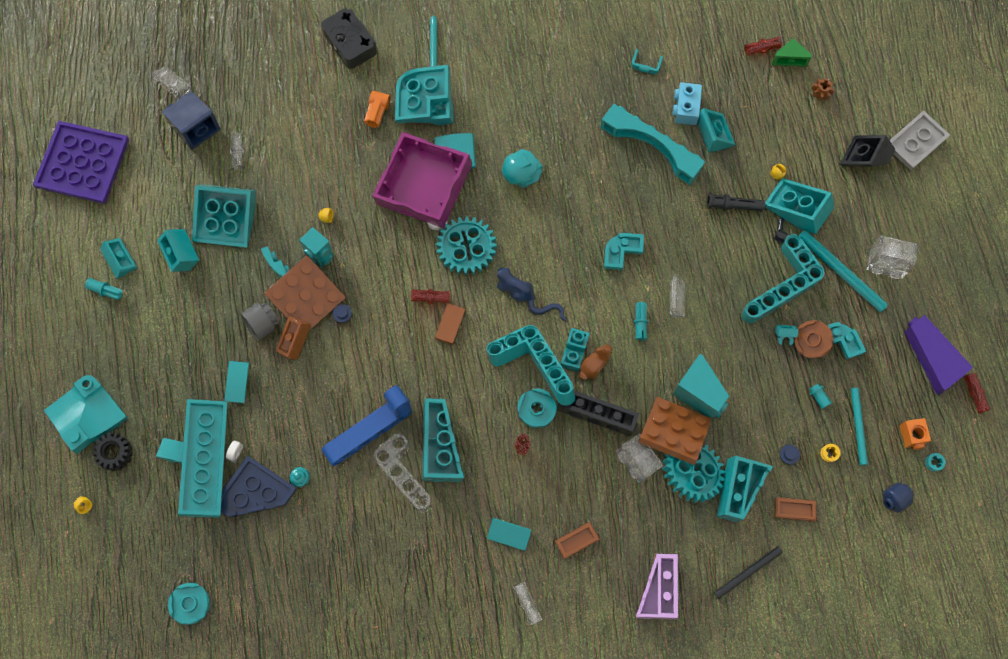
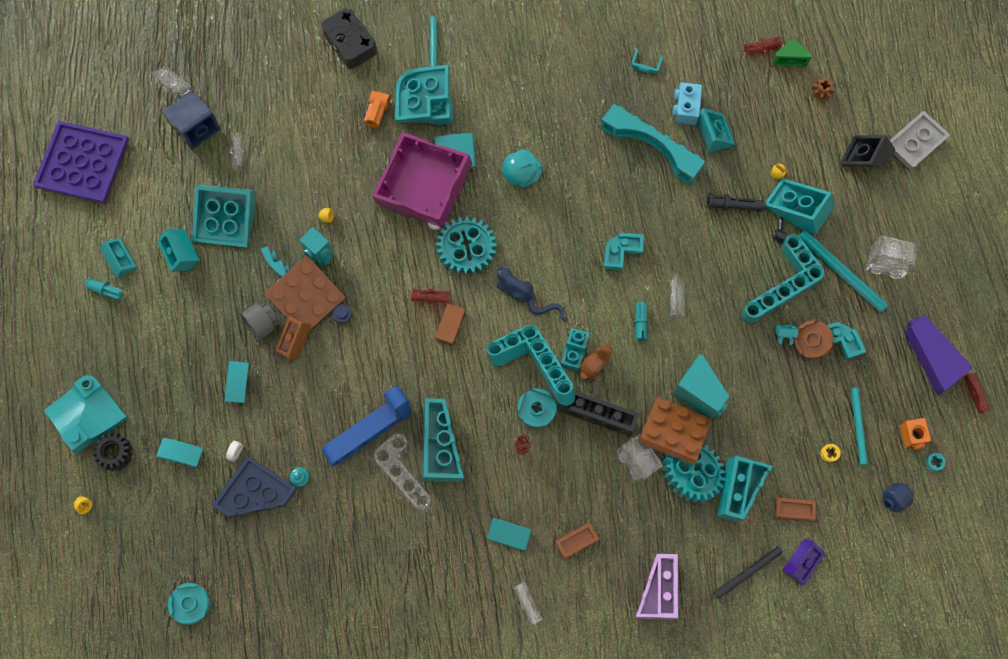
(203, 459): teal plate -> none
(789, 454): dark blue plate -> none
(804, 561): none -> dark purple slope
(820, 396): teal pin -> none

